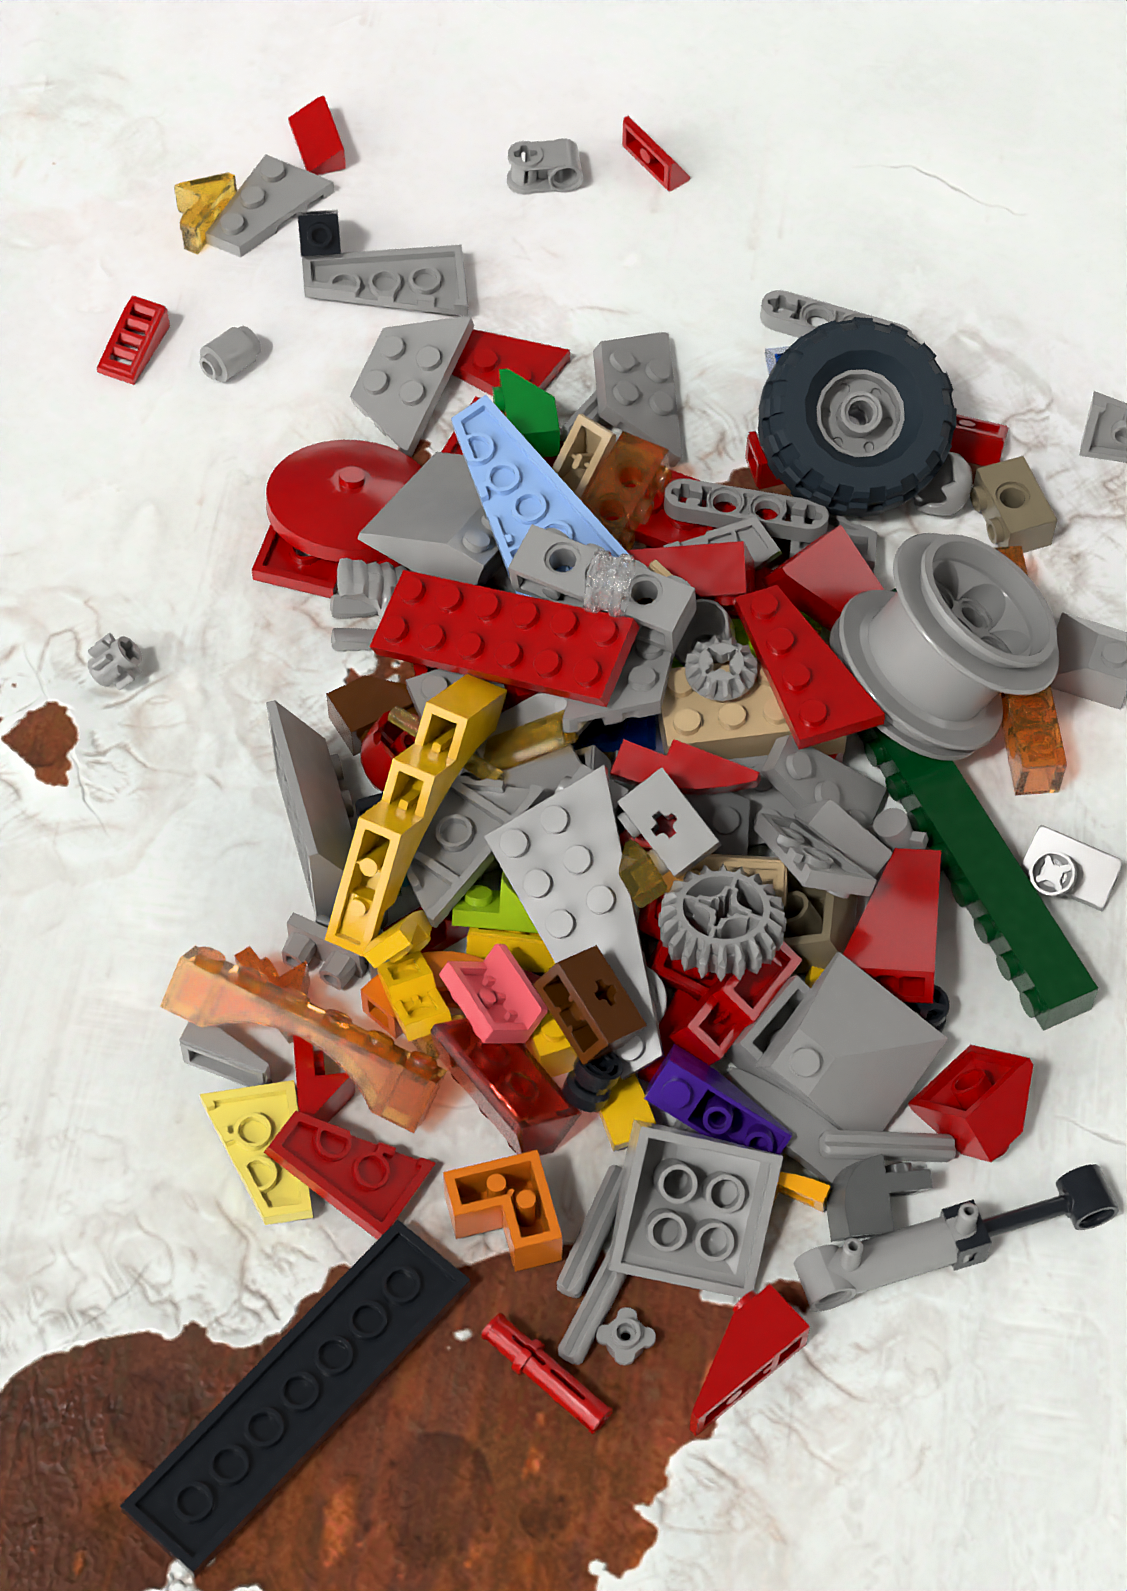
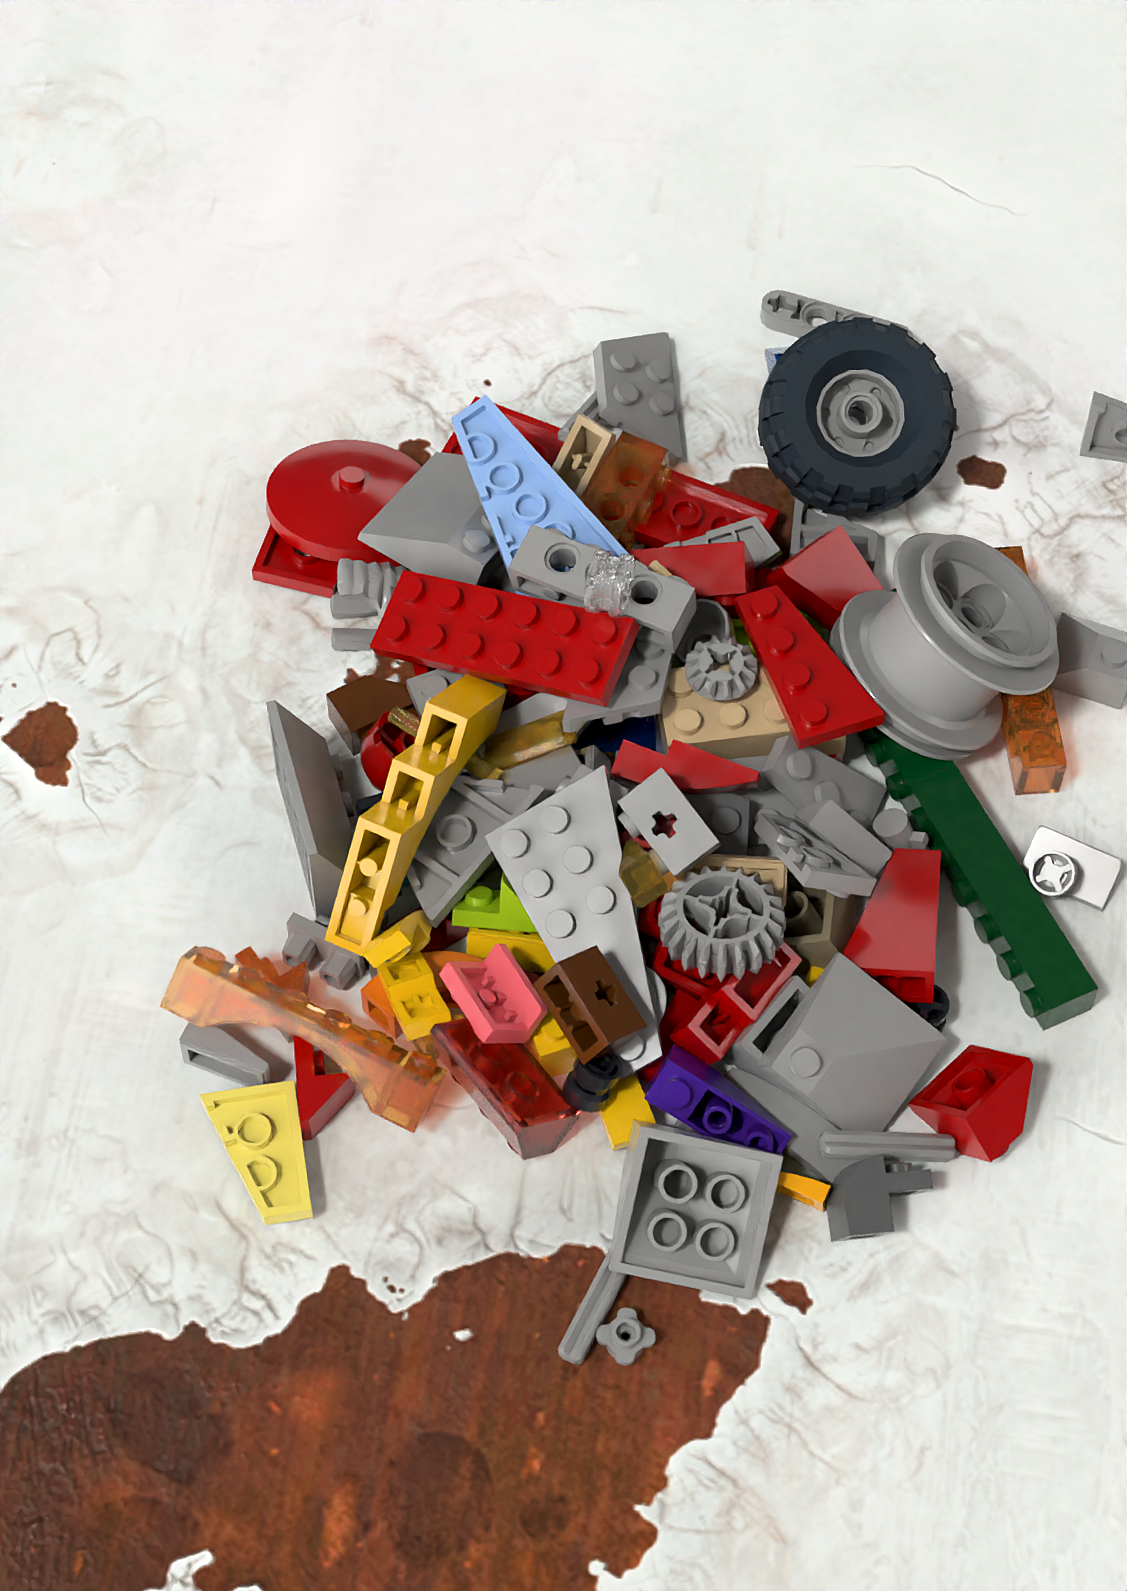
(114, 661): light grey gear -> none
(142, 317): red slope -> none
(200, 204): clear yellow slope -> none
(229, 353): light grey brick -> none
(264, 202): light grey wing -> none
(294, 1398): black plate -> none
(317, 138): red slope -> none
(319, 232): black brick -> none
(353, 1175): red wing -> none
(396, 278): light grey wing -> none
(409, 376): light grey wing -> none
(489, 352): red wing -> none
(508, 1196): orange brick -> none
(530, 411): green slope -> none
(544, 1371): red pin -> none
(548, 165): light grey piece -> none
(591, 1236): light grey axle -> none
(652, 156): red slope -> none
(747, 504): light grey beam -> none
(755, 1344): red slope -> none
(758, 462): red slope -> none
(947, 489): light grey hair -> none
(955, 1238): light grey piece -> none
(978, 440): red slope -> none
(1013, 505): dark tan brick -> none

